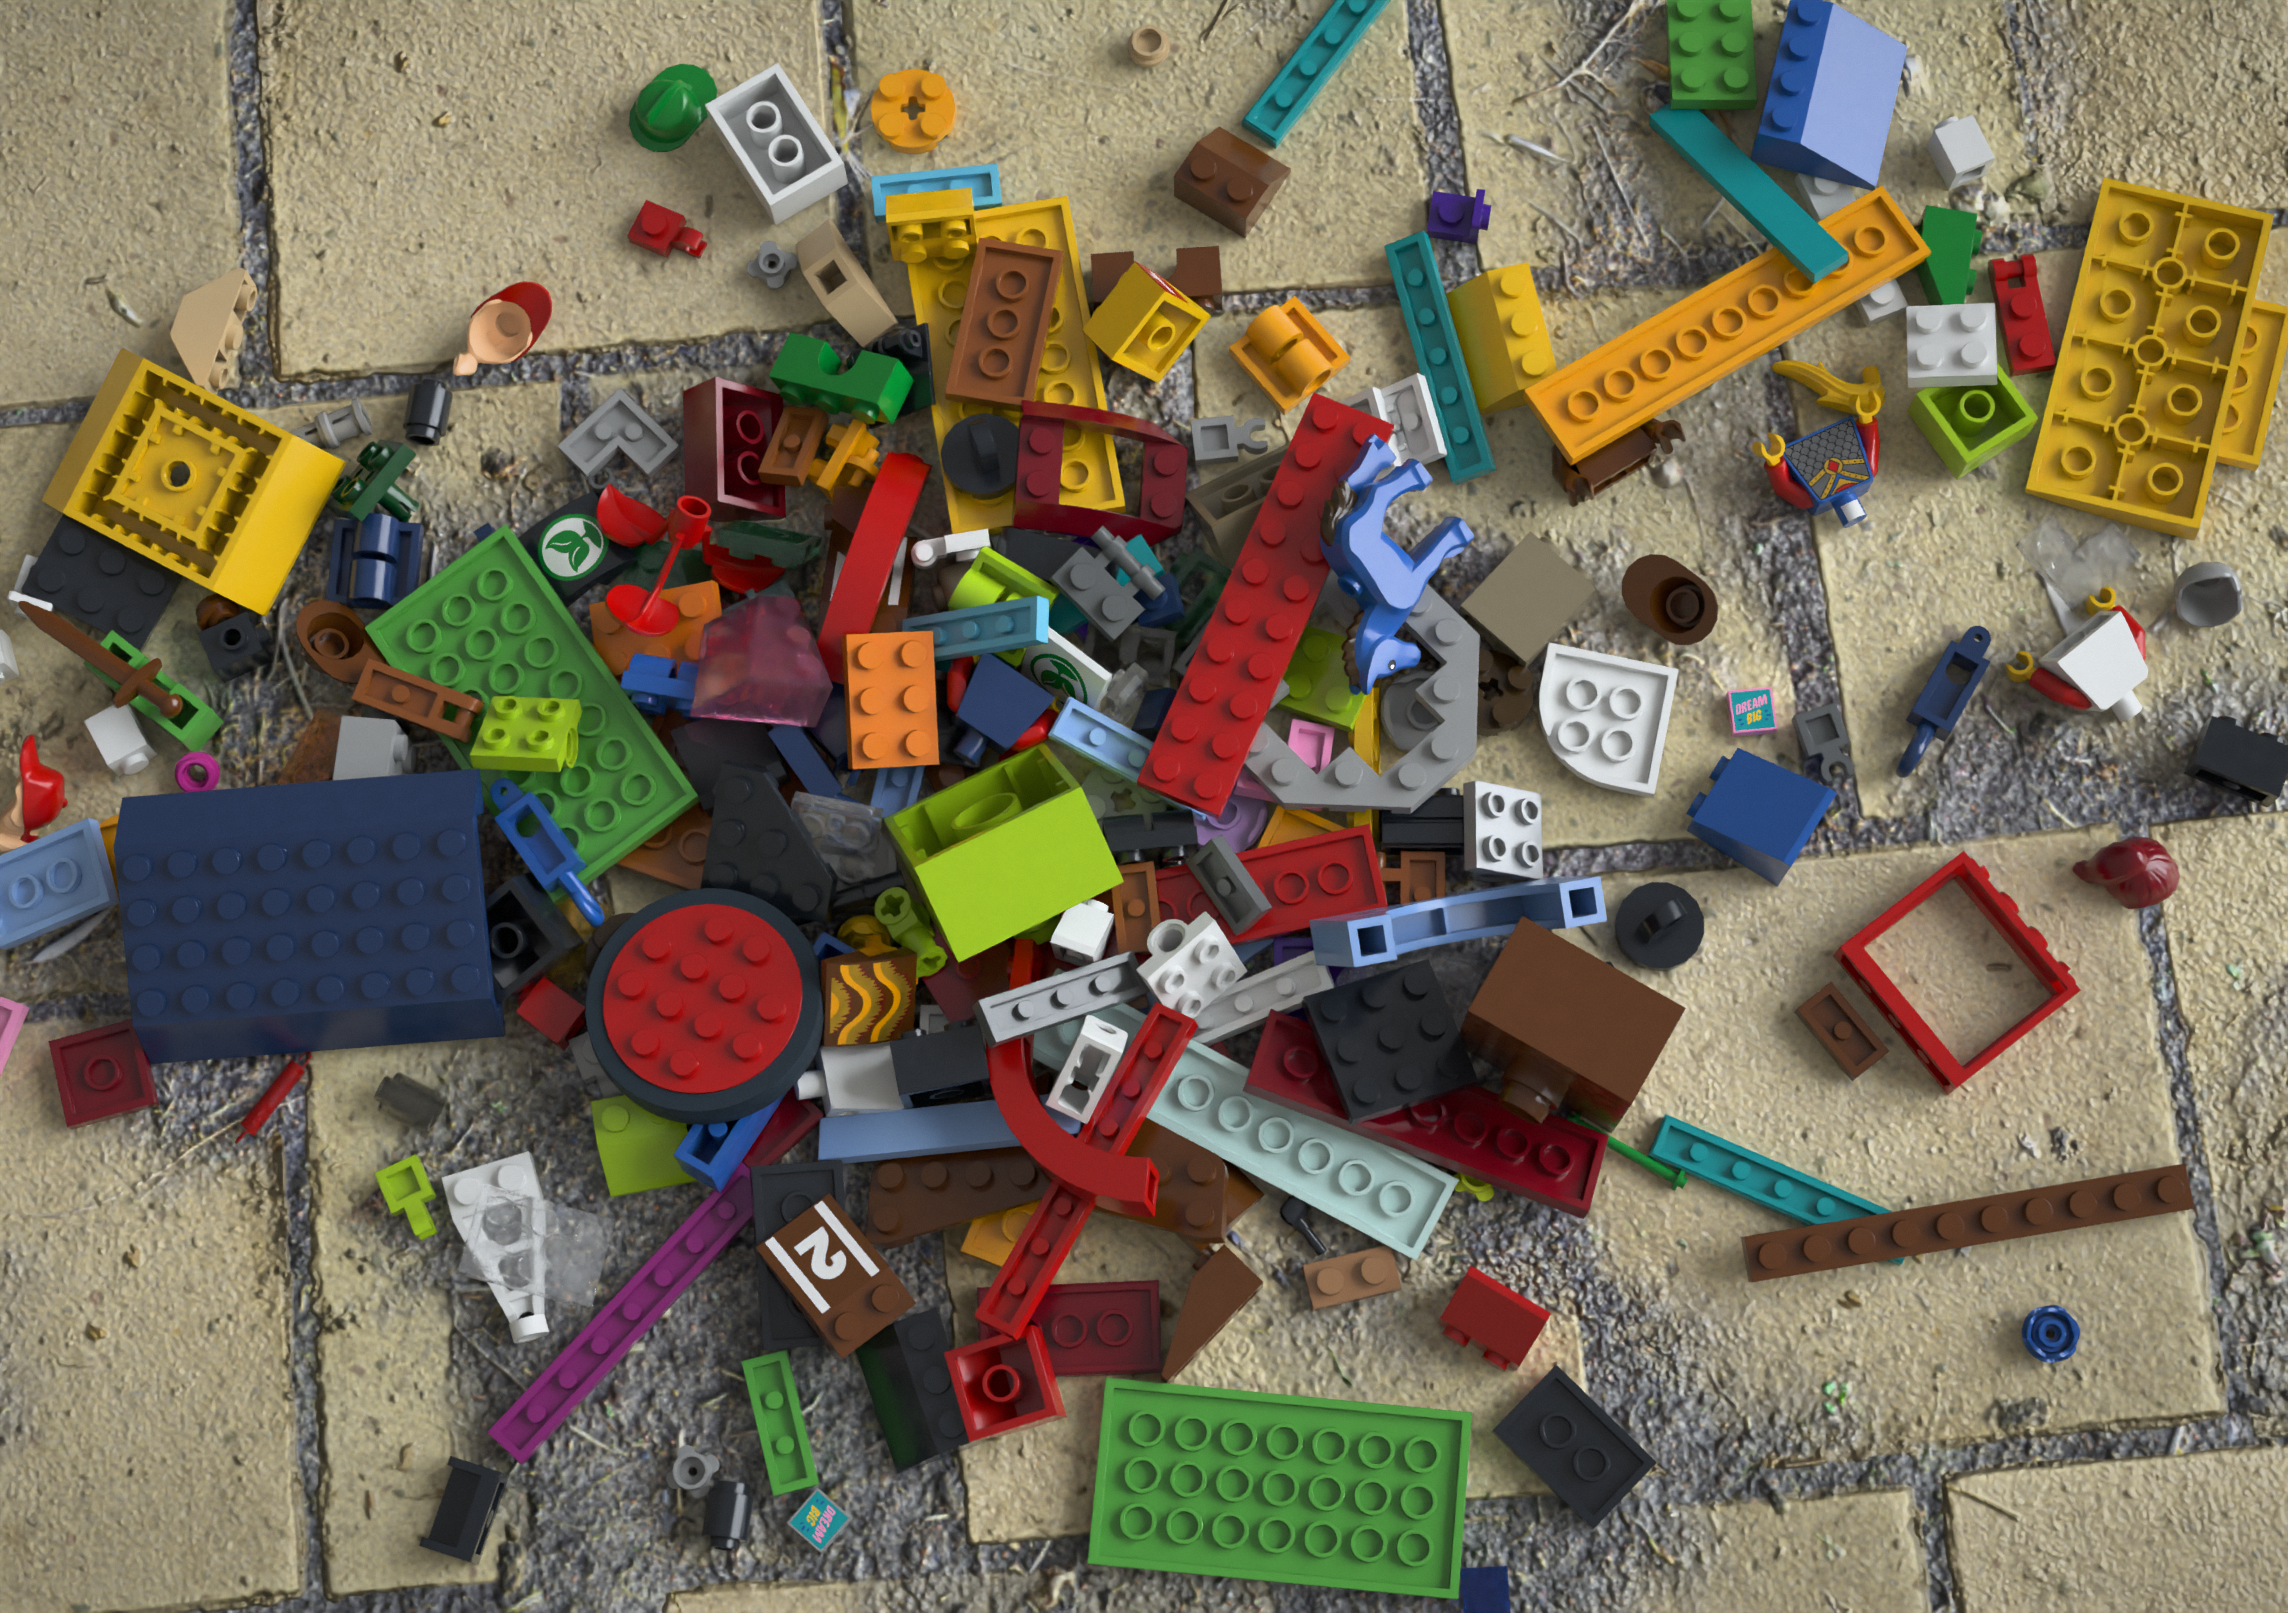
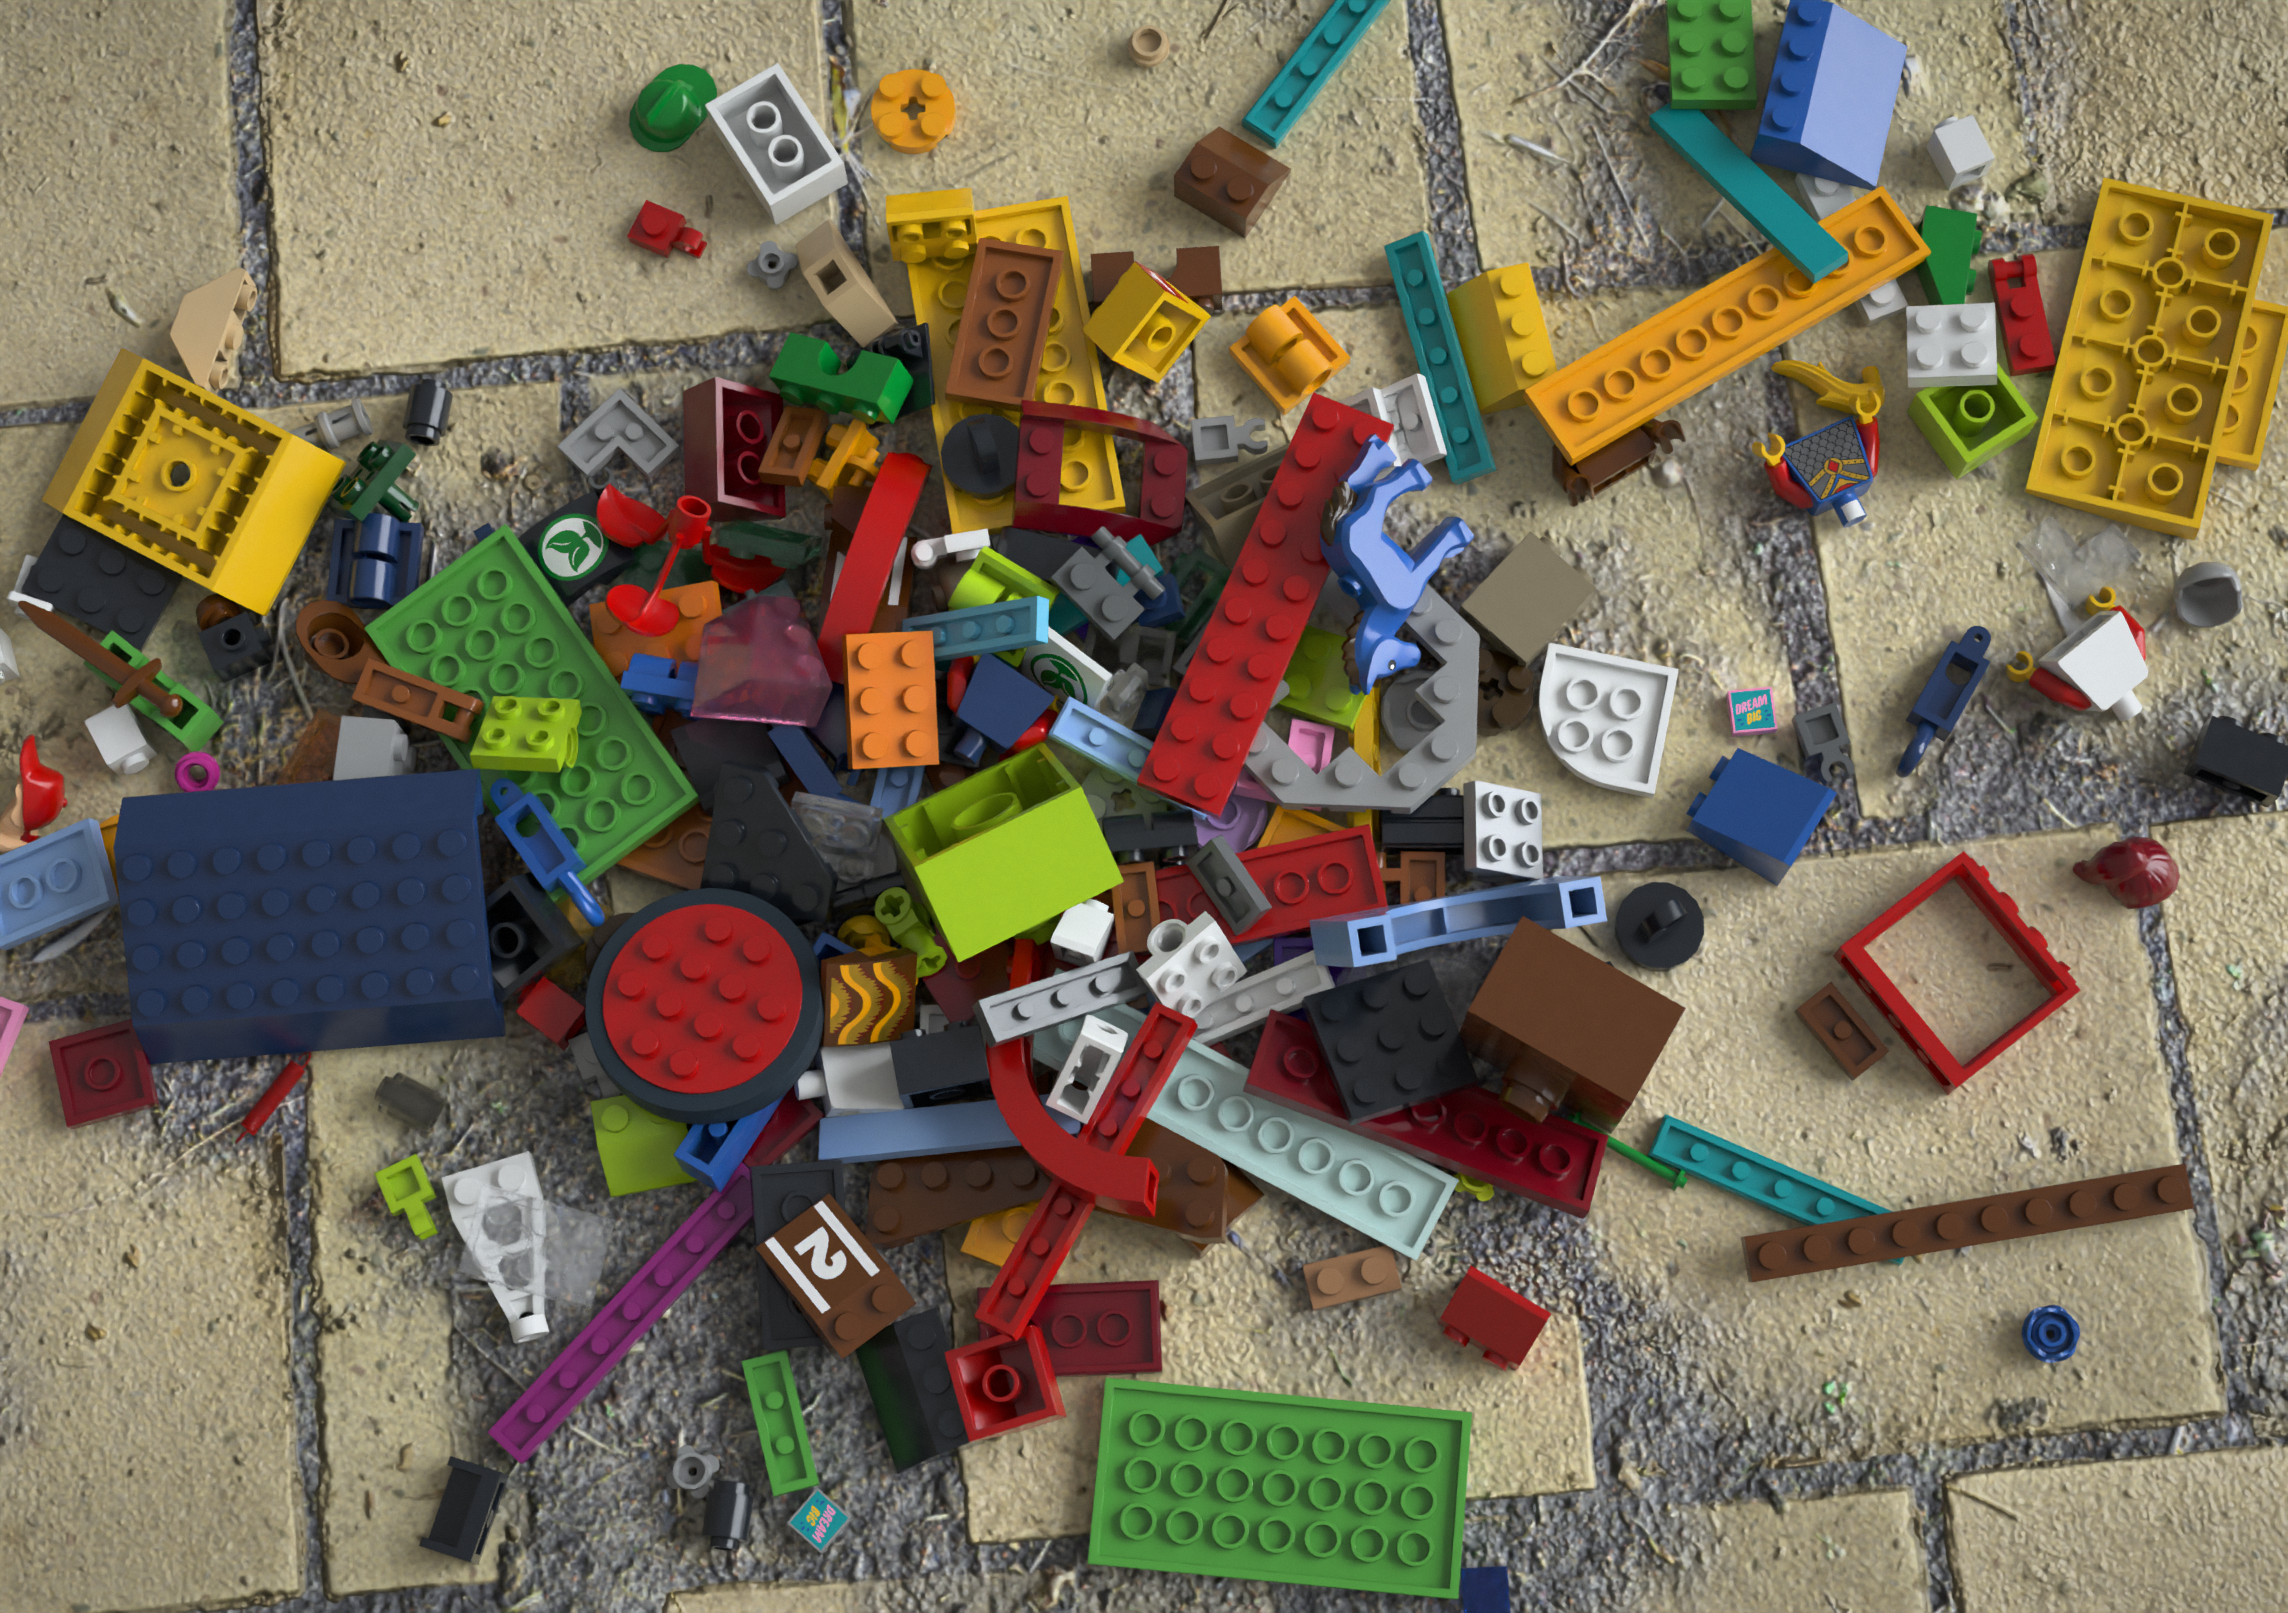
(505, 326): light nougat hair -> none
(982, 179): medium azure plate -> none
(1212, 1301): reddish brown slope -> none
(1293, 1213): black hand -> none
(1458, 216): dark purple bracket -> none
(1574, 1447): black plate -> none
(1670, 599): reddish brown piece -> none

